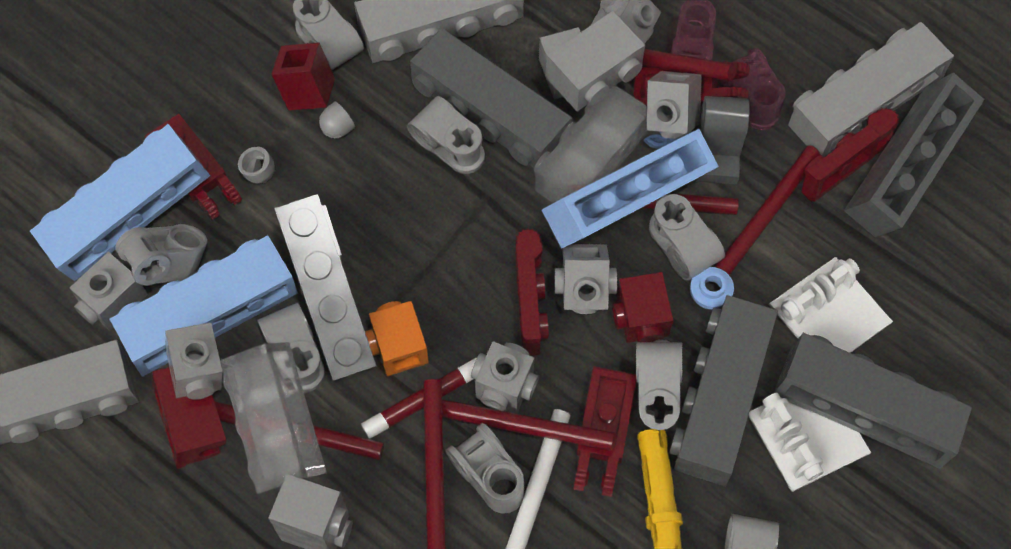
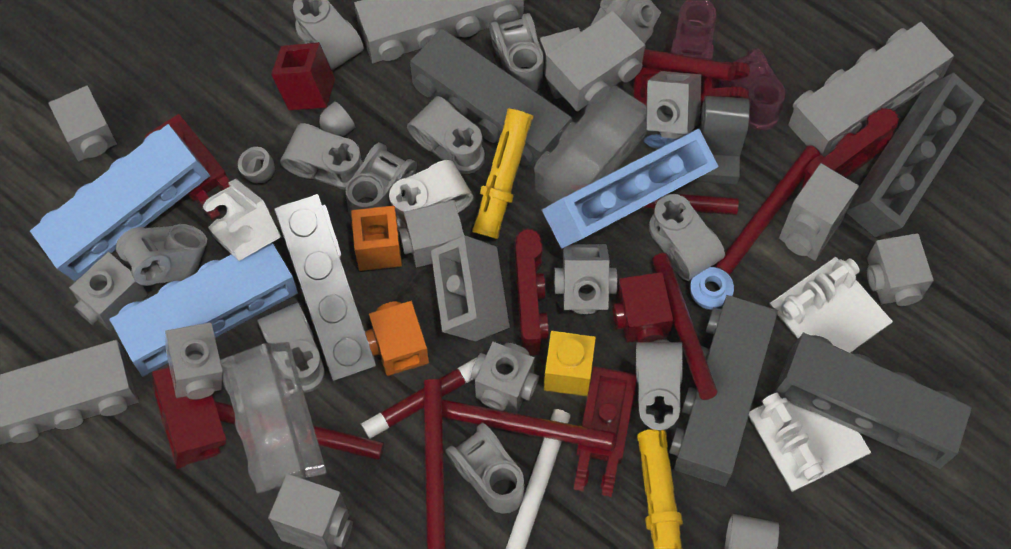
(82, 123): none -> light grey brick
(246, 223): none -> white hinge
(321, 156): none -> light grey piece
(376, 178): none -> light grey piece
(376, 238): none -> orange brick
(429, 187): none -> white piece
(429, 229): none -> light grey brick
(469, 288): none -> light grey brick
(502, 174): none -> yellow pin
(518, 47): none -> light grey piece
(569, 363): none -> yellow brick
(685, 329): none -> dark red bar
(817, 212): none -> light grey brick
(899, 270): none -> light grey brick

